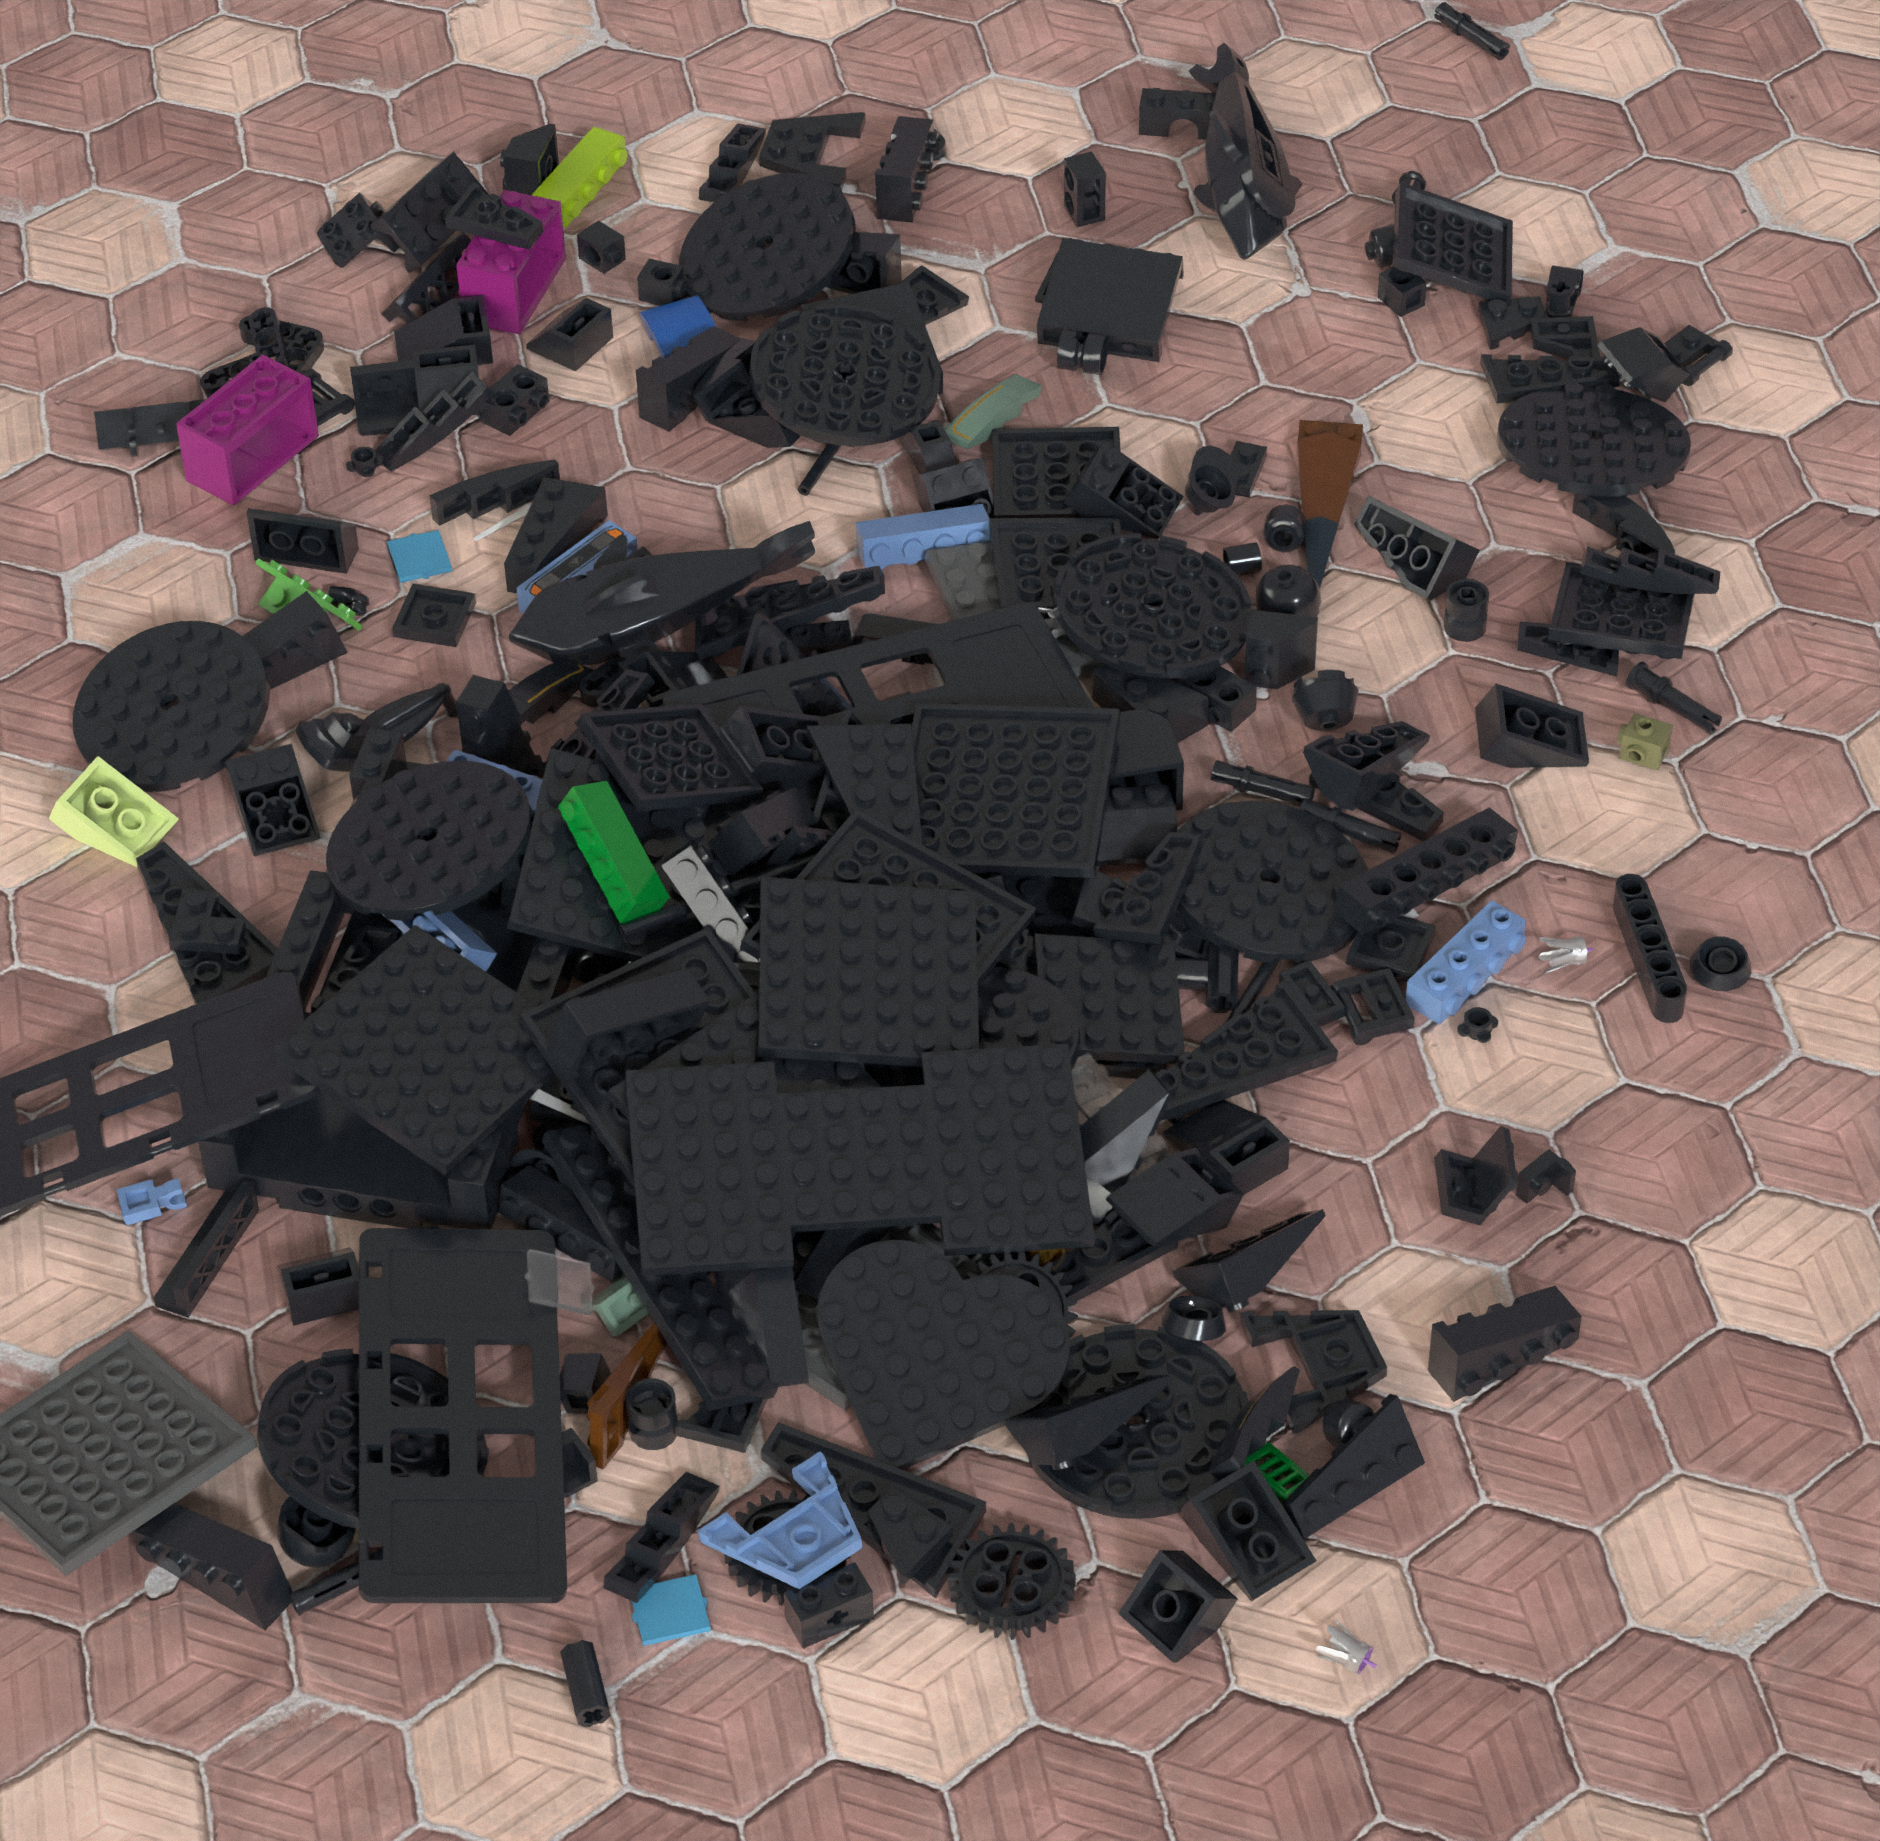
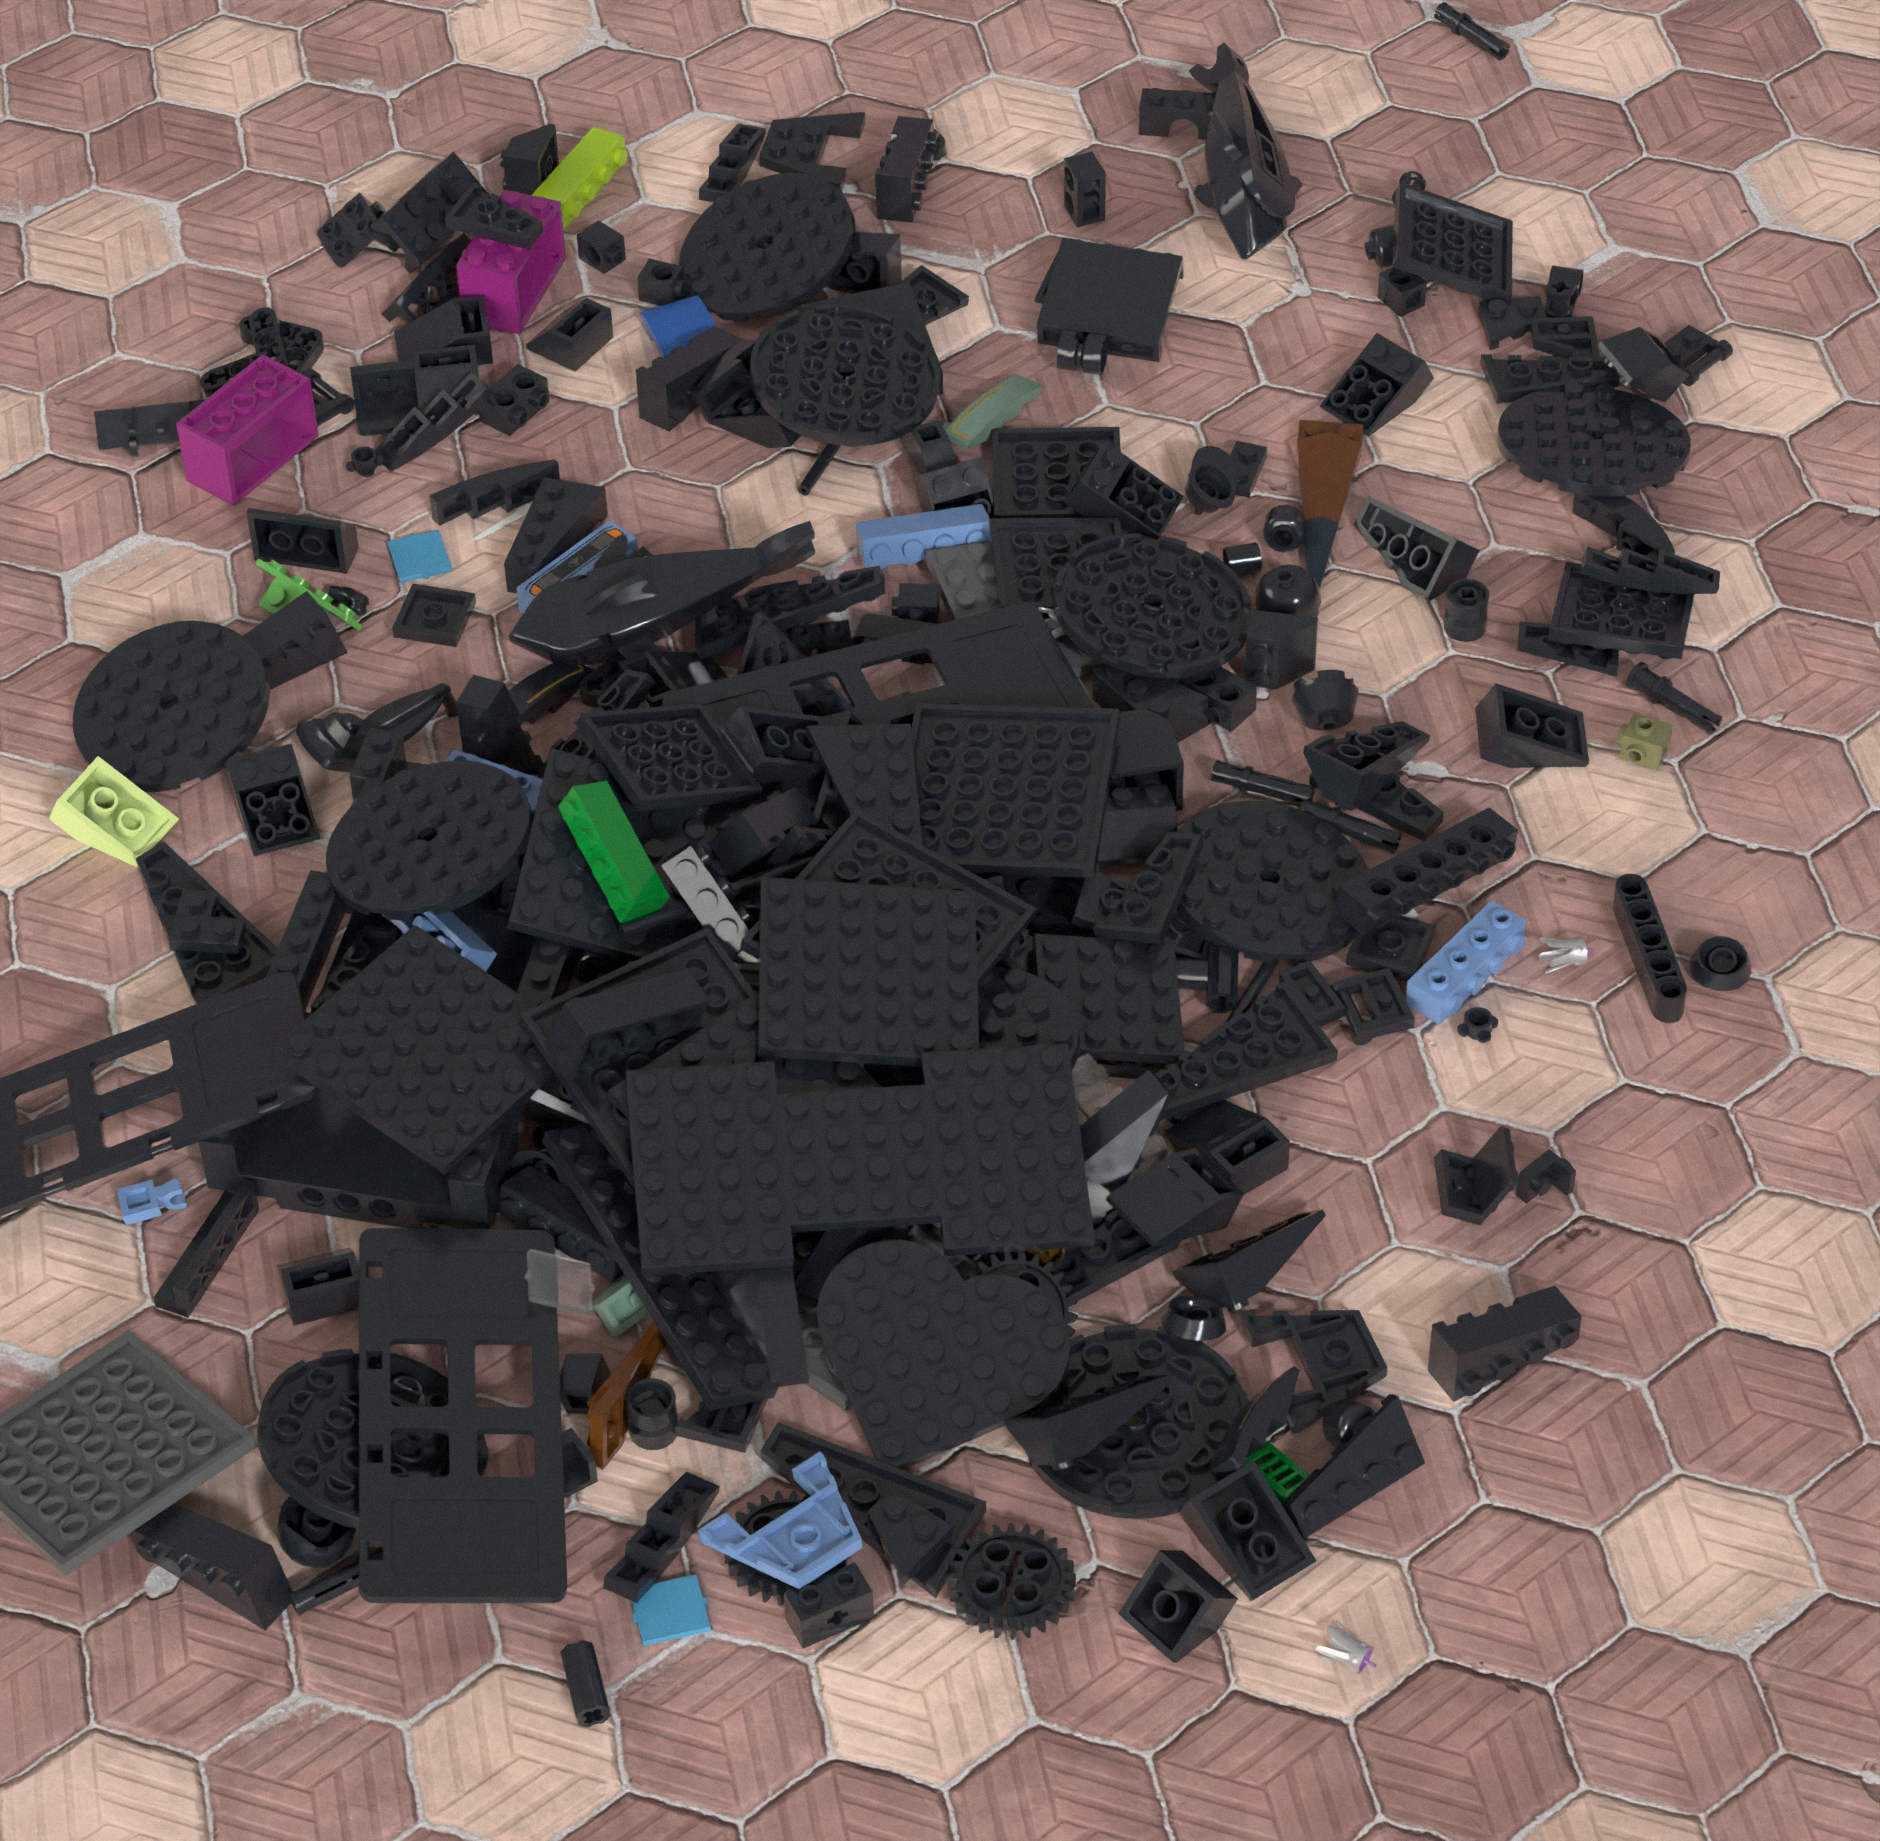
(917, 602): none -> black brick
(1378, 385): none -> black slope

